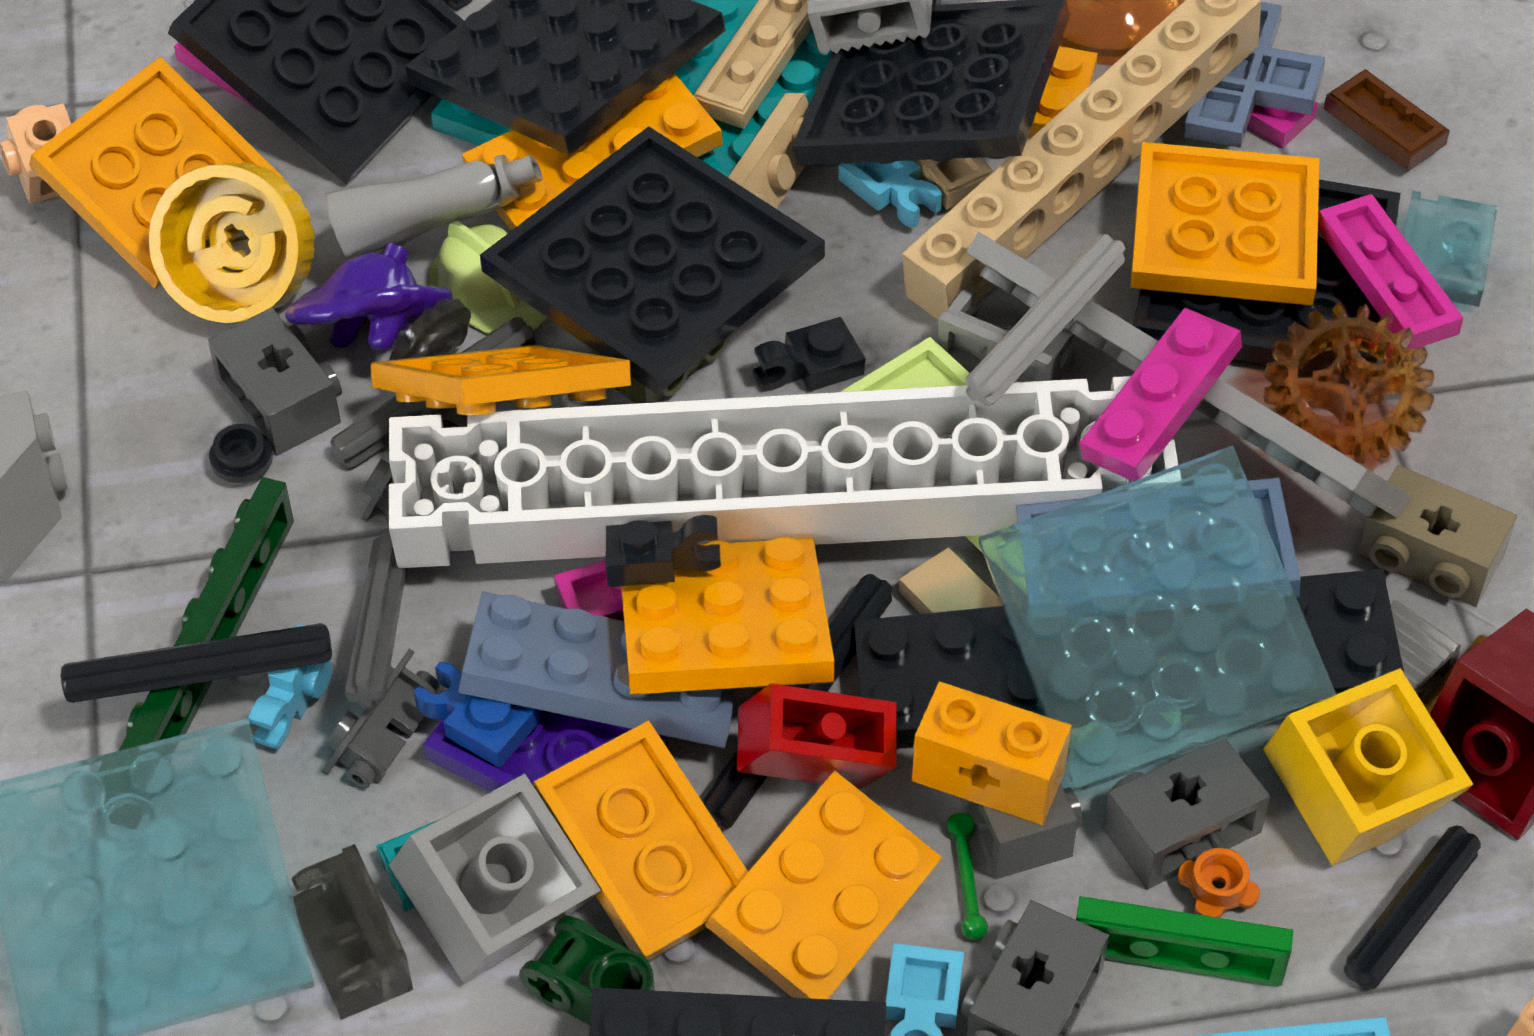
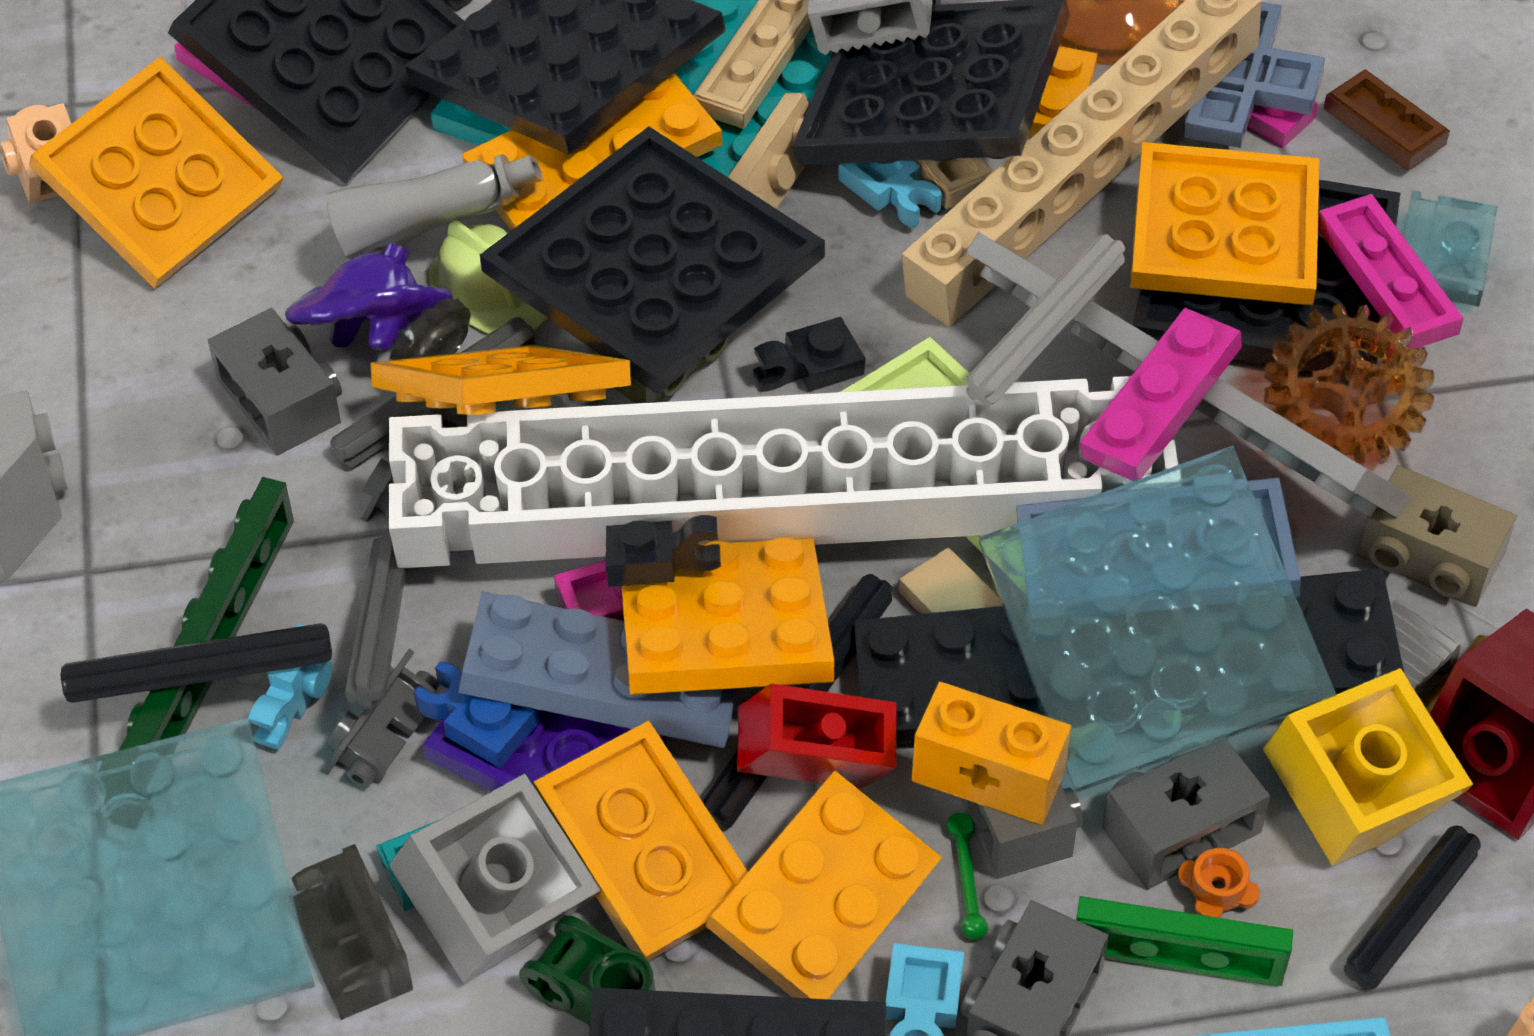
(240, 453): black plate -> none
(272, 260): yellow piece -> none
(972, 336): light grey hinge -> none

